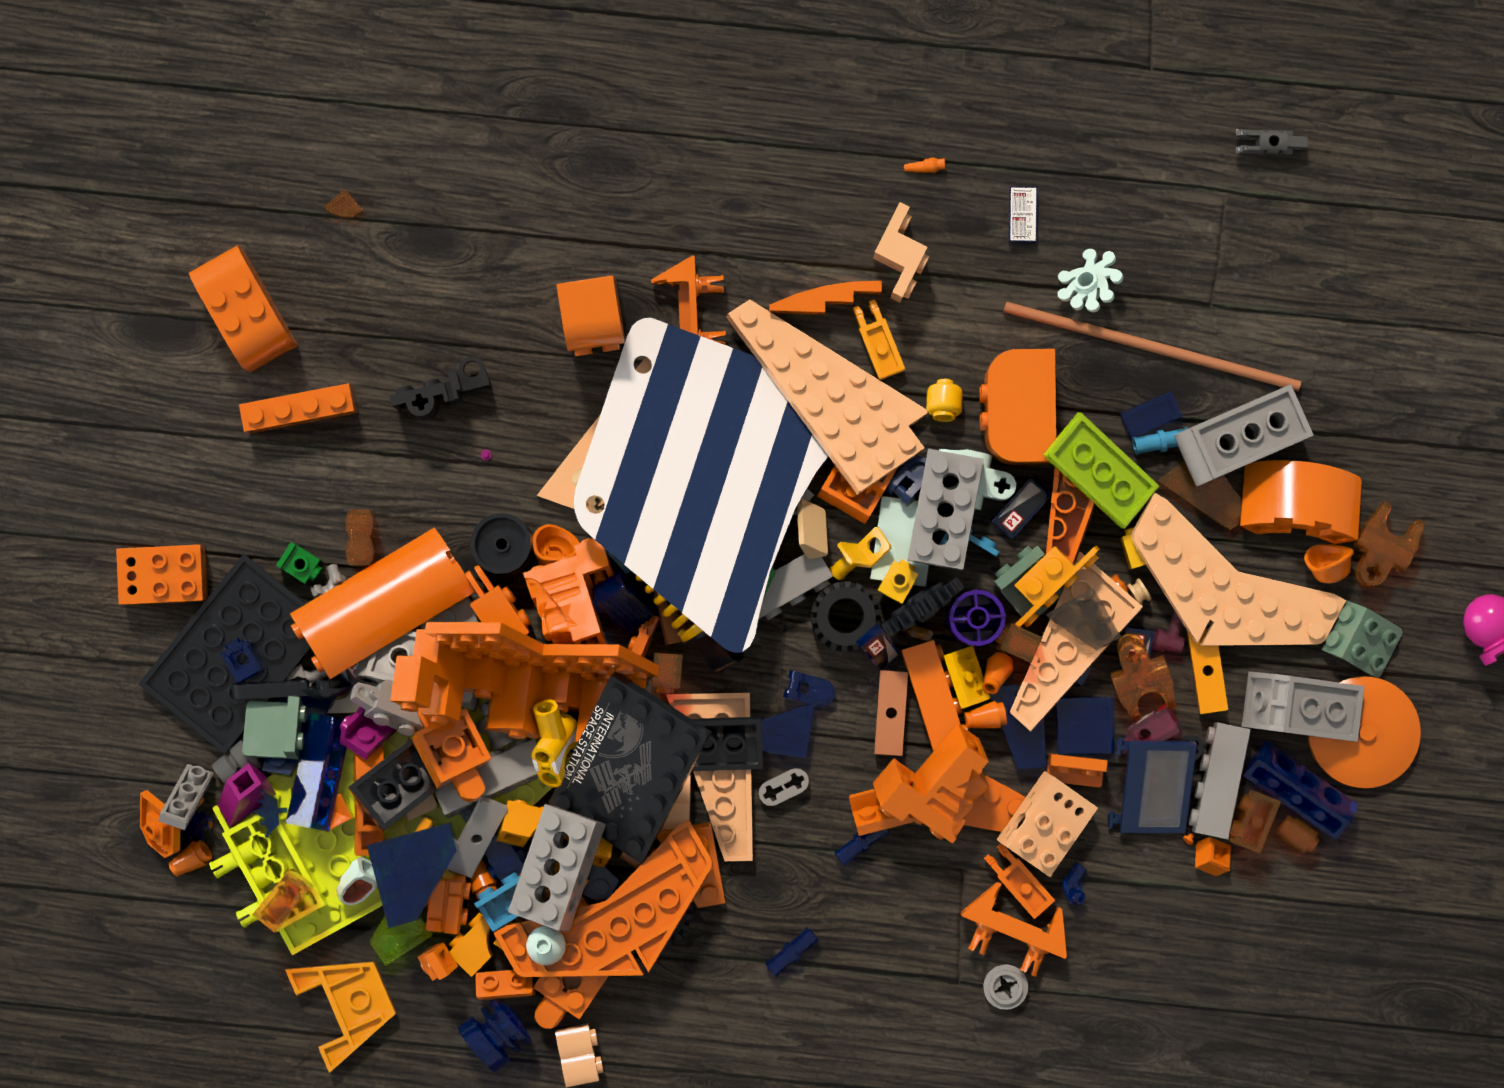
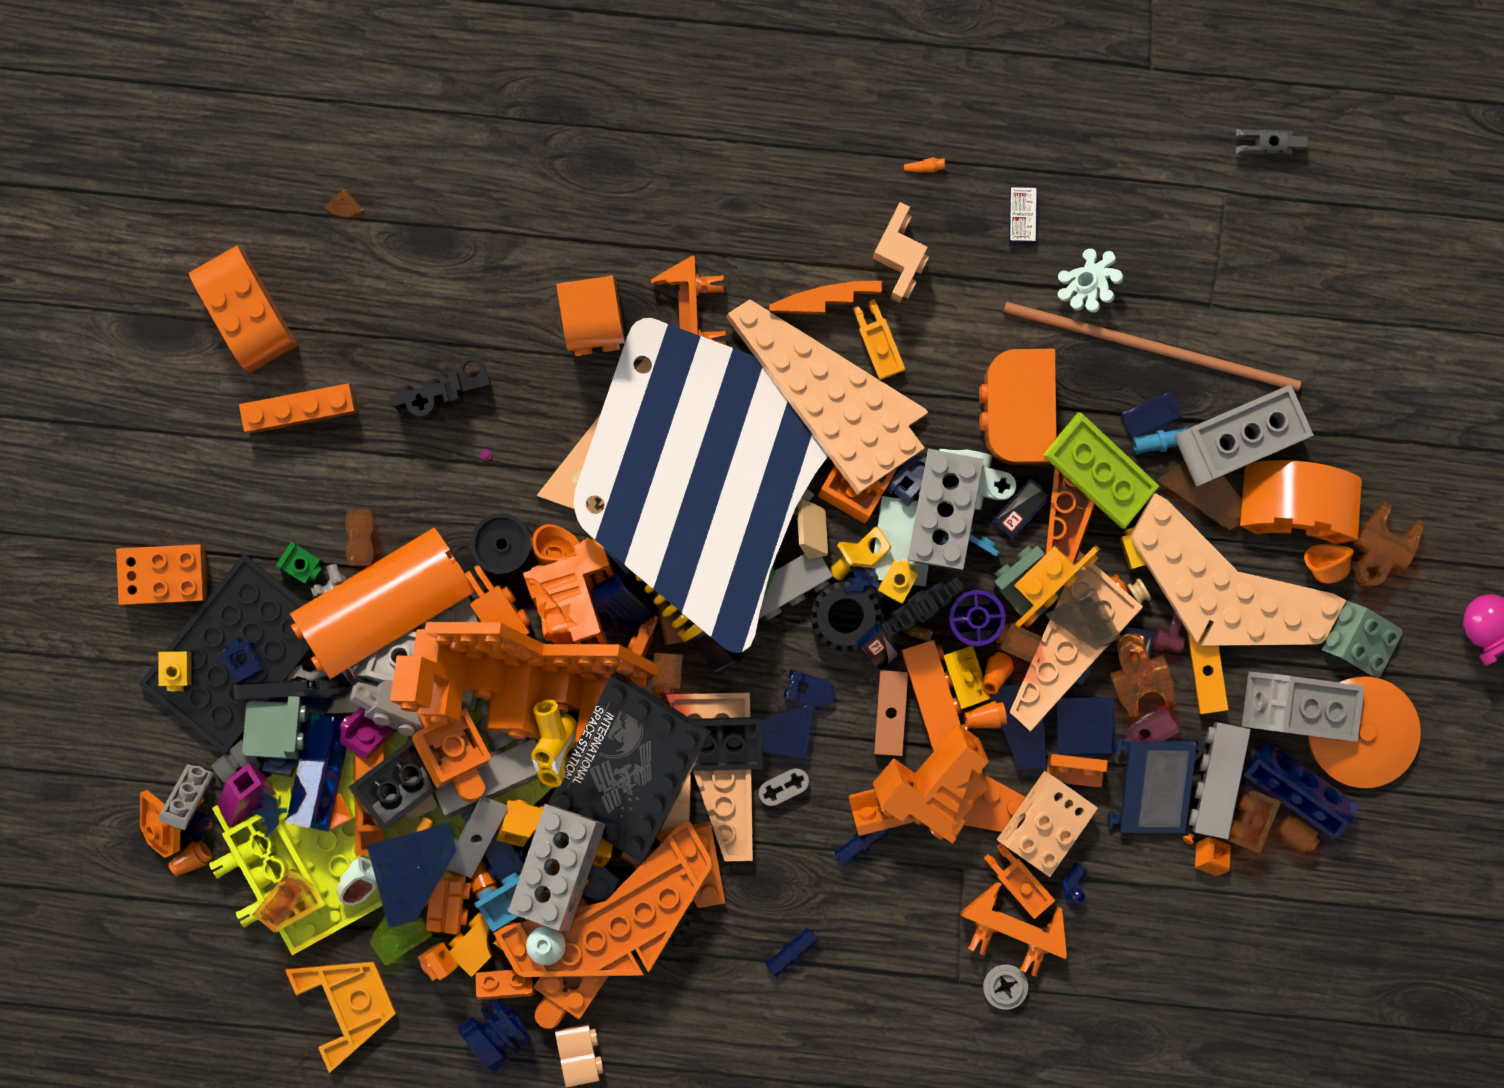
(174, 670): none -> yellow brick
(862, 579): none -> clear blue piece
(944, 400): yellow head -> none

